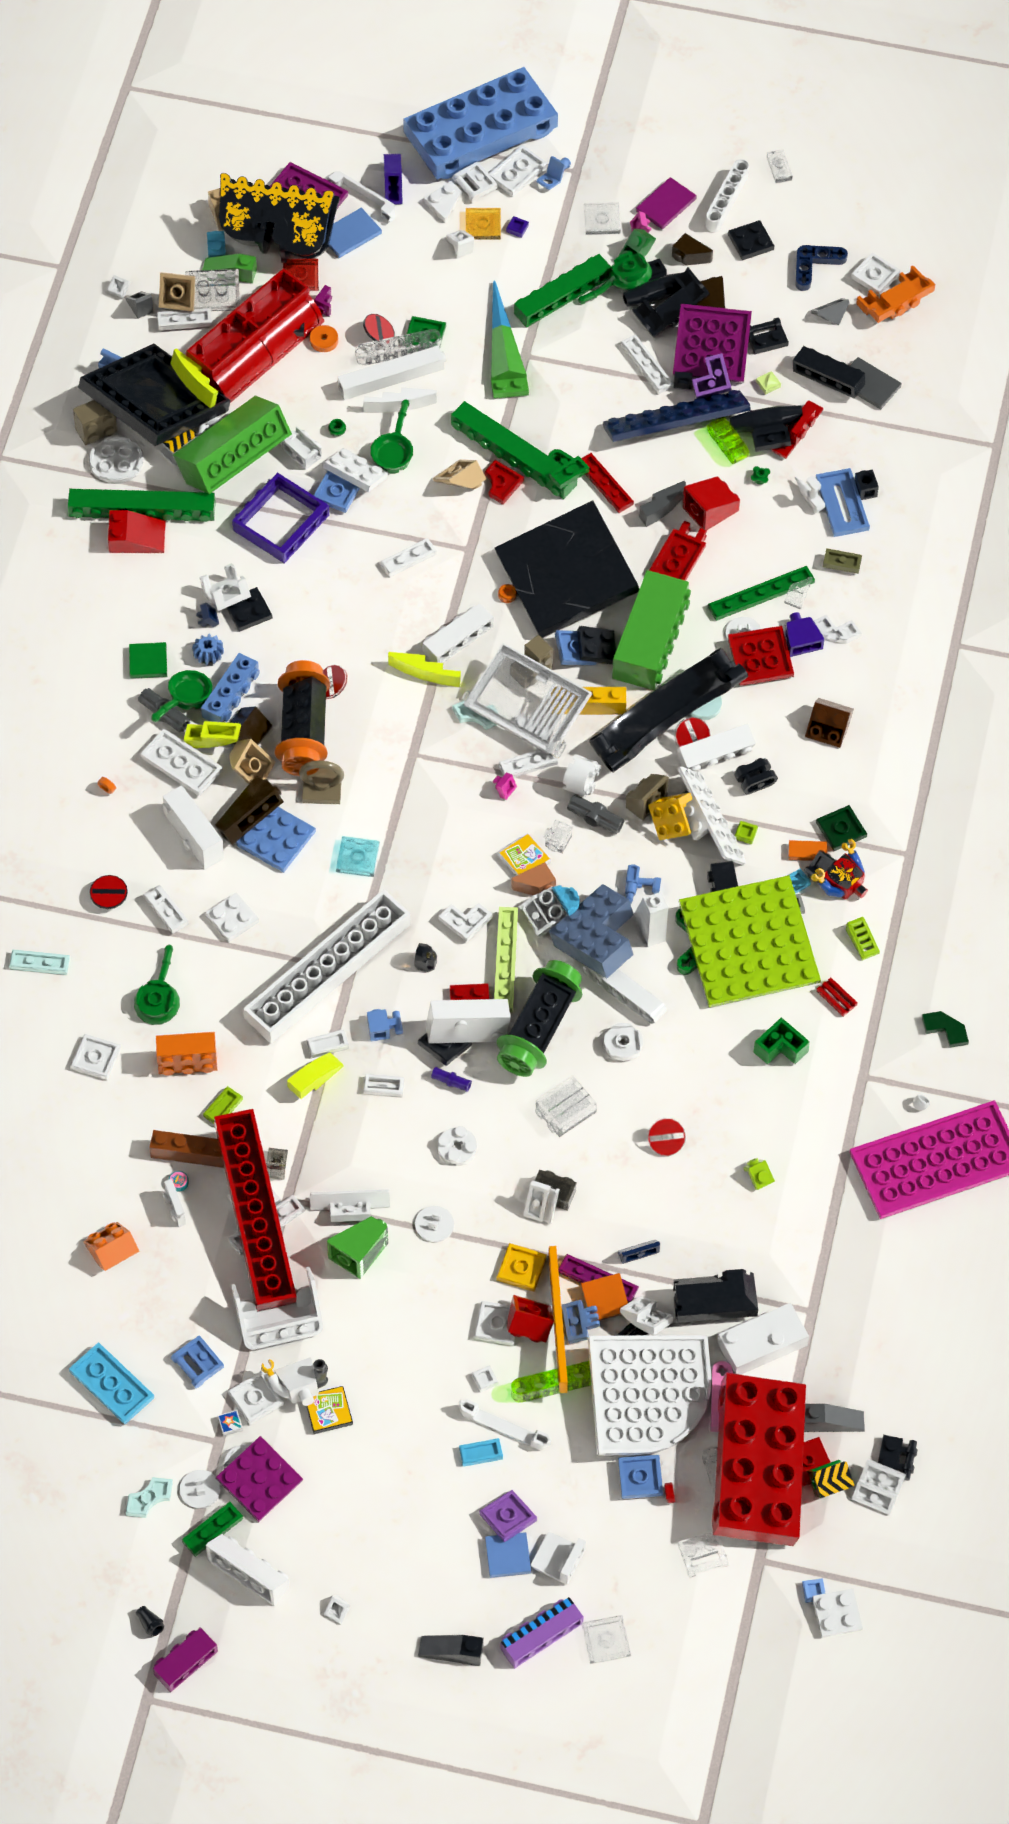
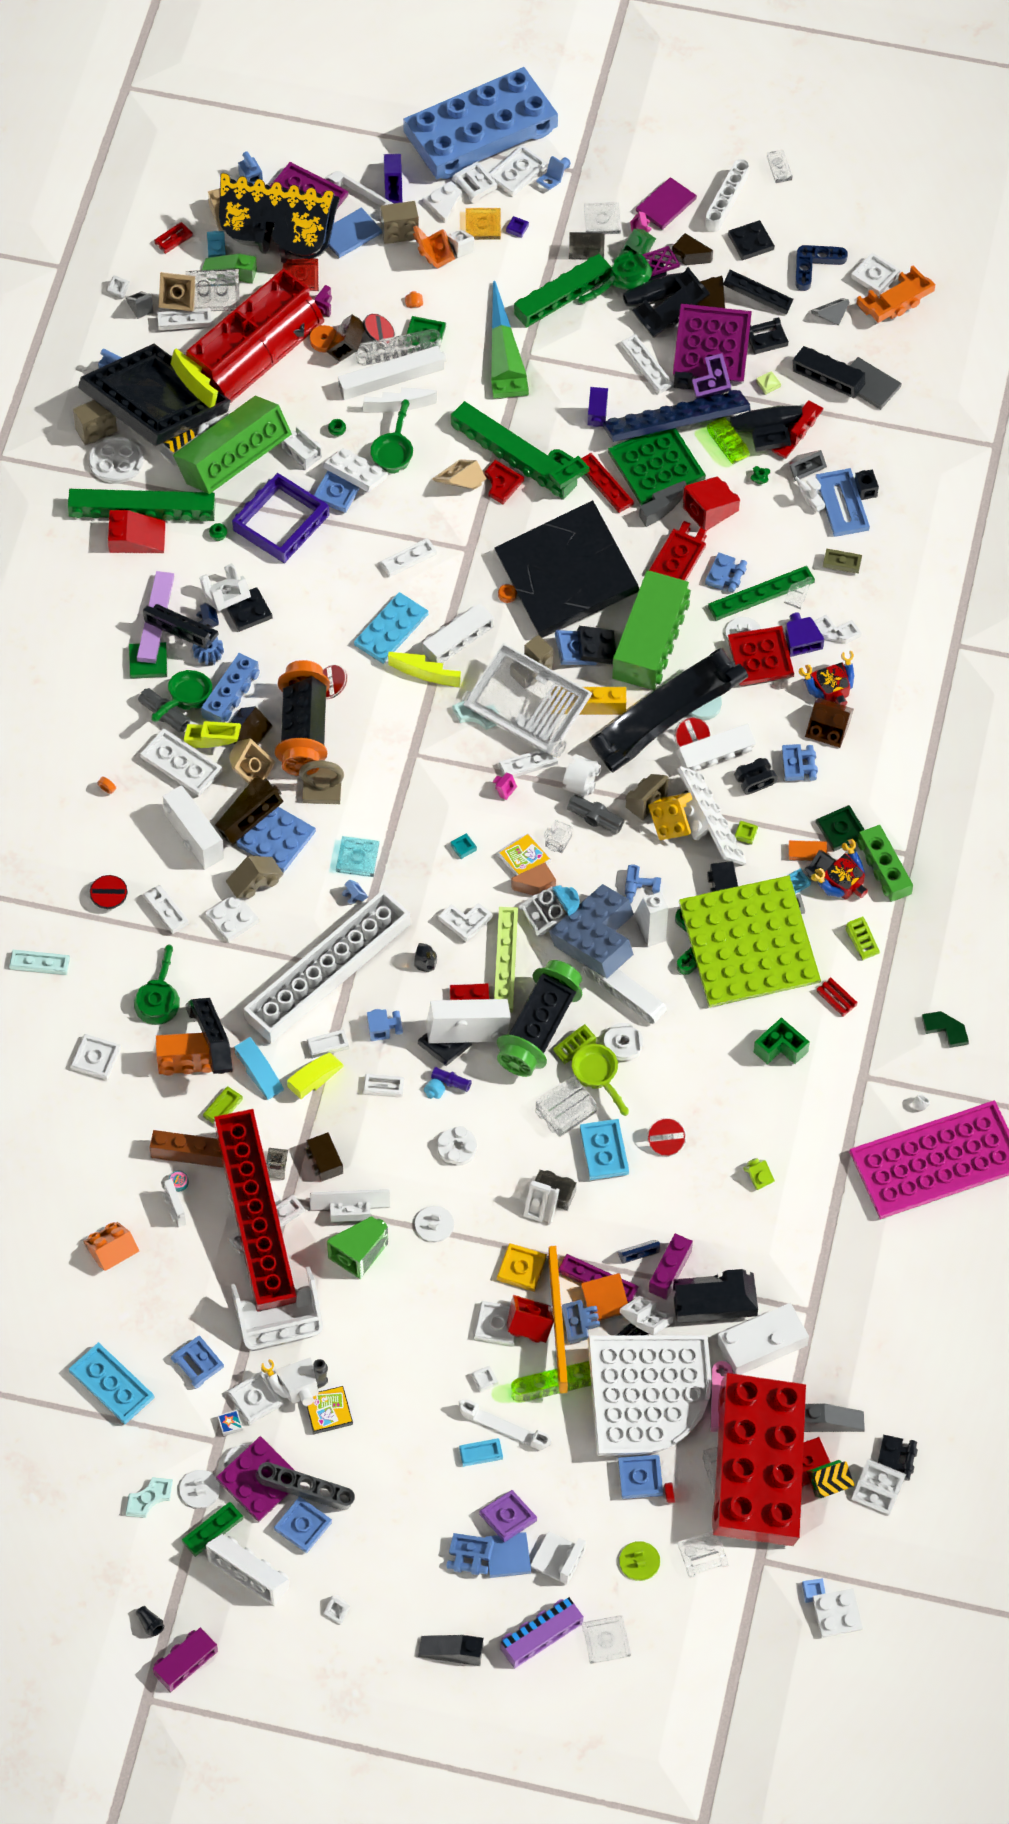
(152, 635): none -> lavender tile
(175, 239): none -> red tile
(180, 625): none -> black fence
(213, 1032): none -> black slope
(218, 536): none -> green plate
(249, 168): none -> medium blue brick
(252, 874): none -> dark tan brick
(258, 1068): none -> medium azure slope
(303, 1524): none -> medium blue plate
(315, 1485): none -> dark grey beam
(324, 1157): none -> dark brown brick
(346, 338): none -> dark brown slope
(355, 890): none -> medium blue tile
(391, 627): none -> medium azure plate
(398, 221): none -> dark tan brick
(414, 299): none -> orange piece
(434, 1088): none -> medium azure piece
(435, 247): none -> orange bracket
(463, 846): none -> teal tile
(470, 1547): none -> medium blue plate
(571, 1039): none -> lime slope
(586, 245): none -> clear smoke brick
(596, 1067): none -> lime piece
(597, 406): none -> dark purple slope
(604, 1149): none -> medium azure plate
(639, 1561): none -> lime piece
(655, 463): none -> green plate
(662, 269): none -> magenta window
(670, 1266): none -> magenta brick
(721, 570): none -> medium blue plate
(758, 292): none -> black tile
(793, 762): none -> medium blue plate
(807, 464): none -> dark grey slope
(831, 682): none -> torso
(876, 838): none -> bright green brick

